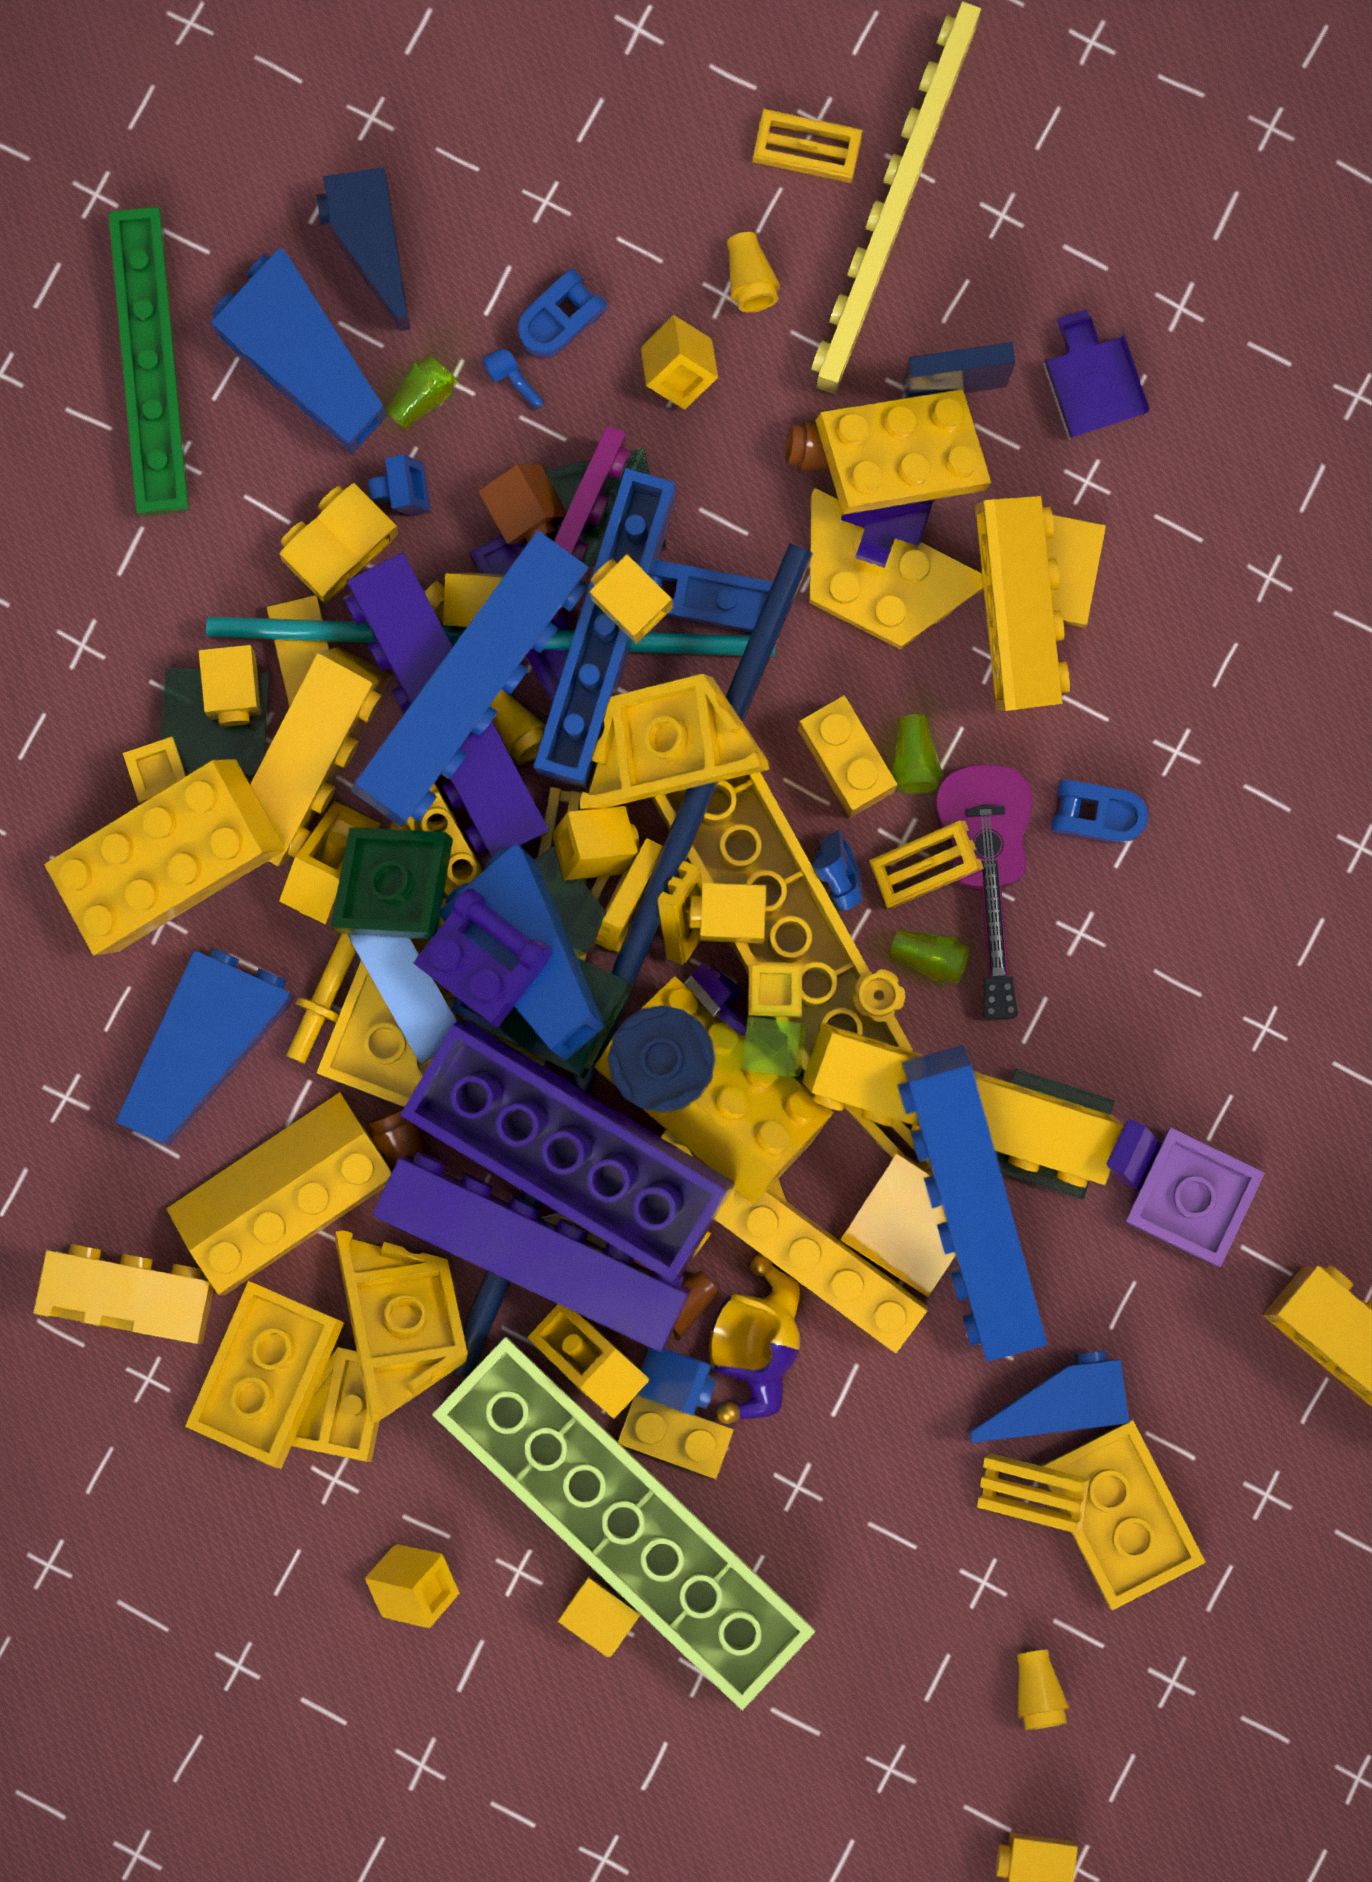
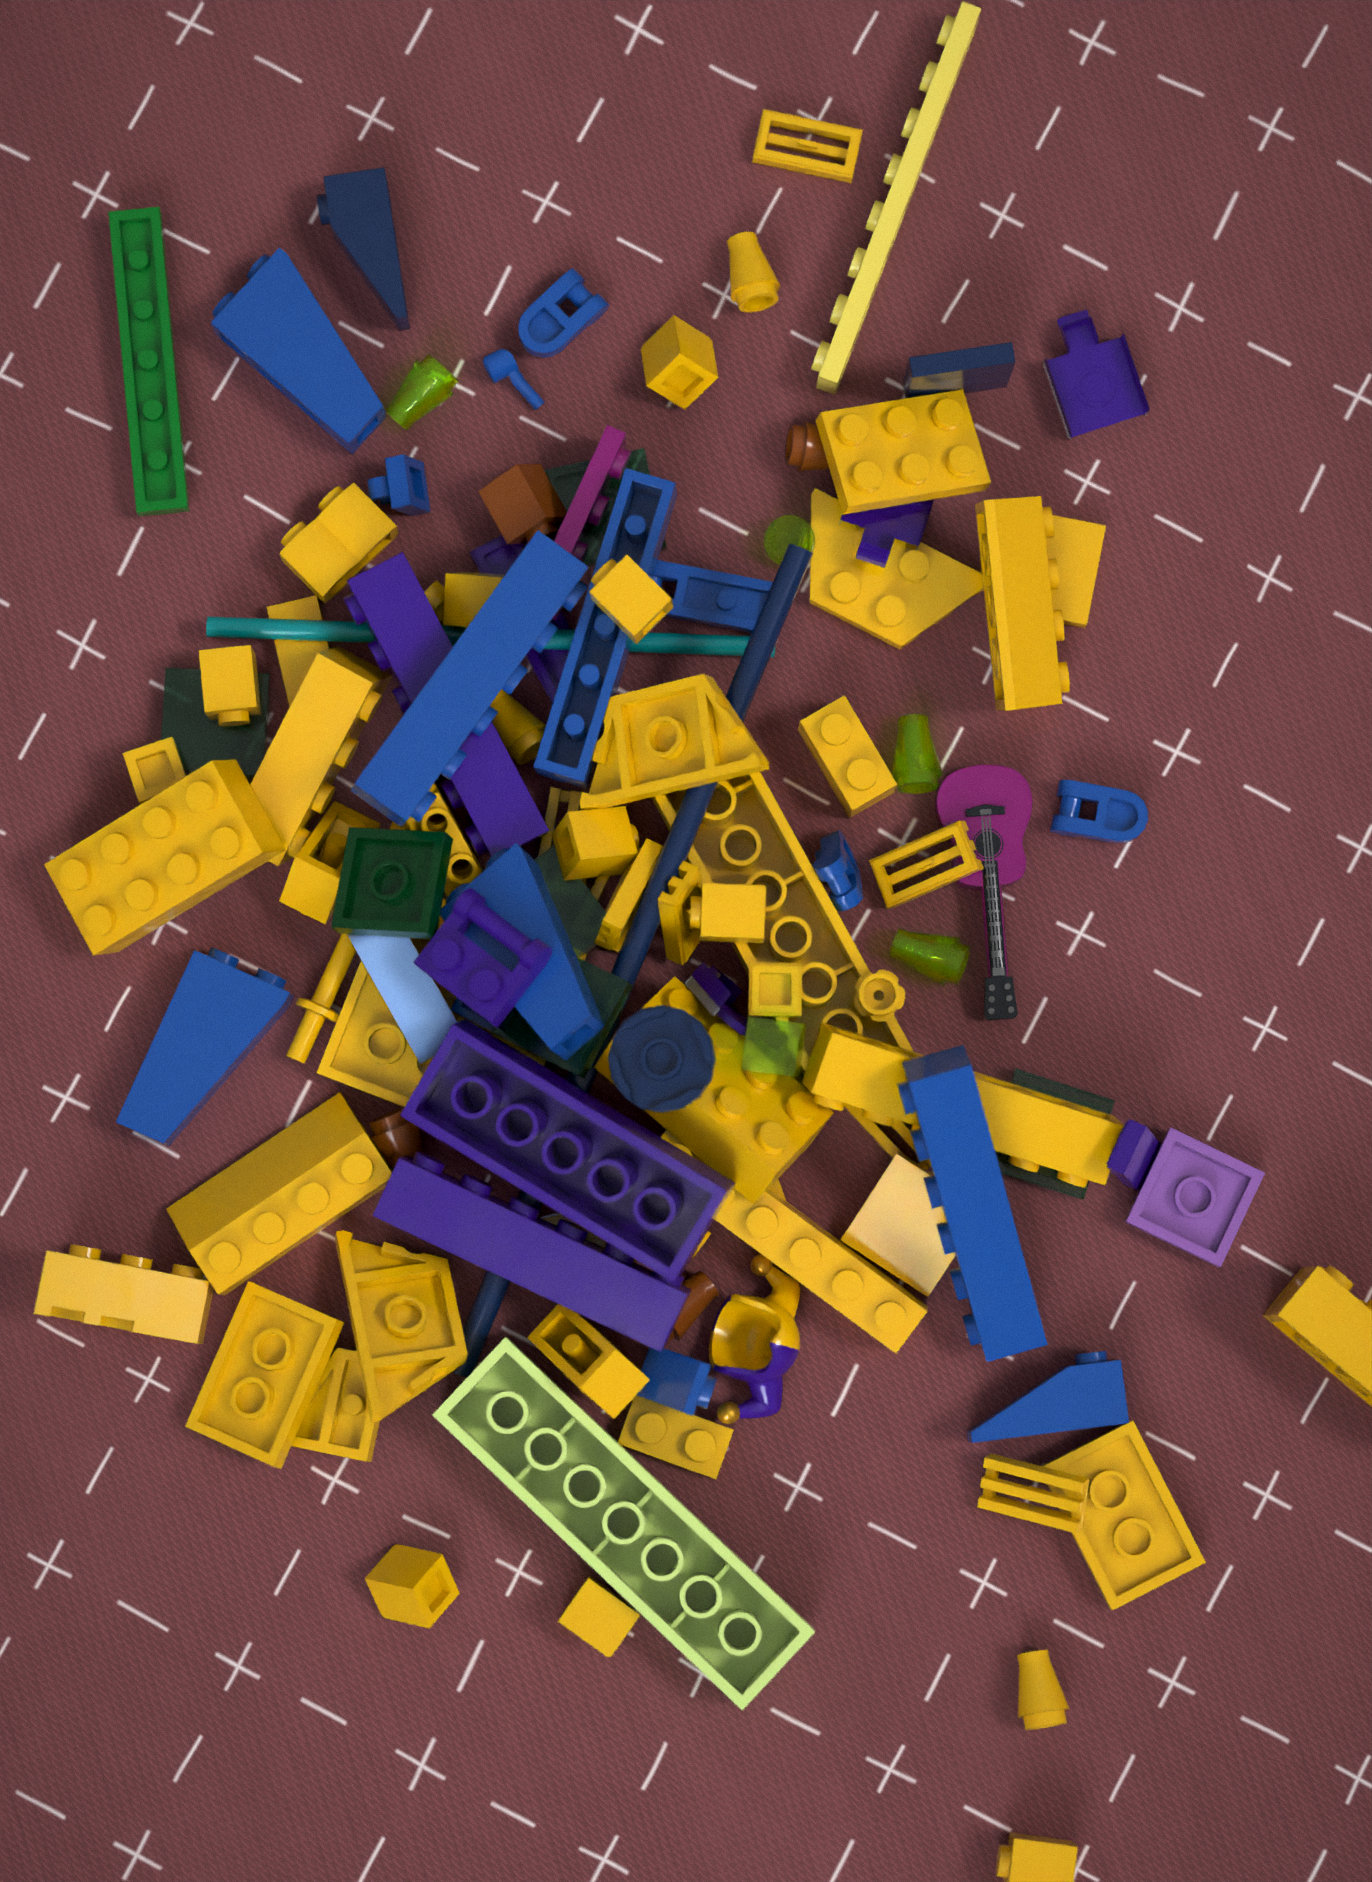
(787, 530): none -> clear neon green plate

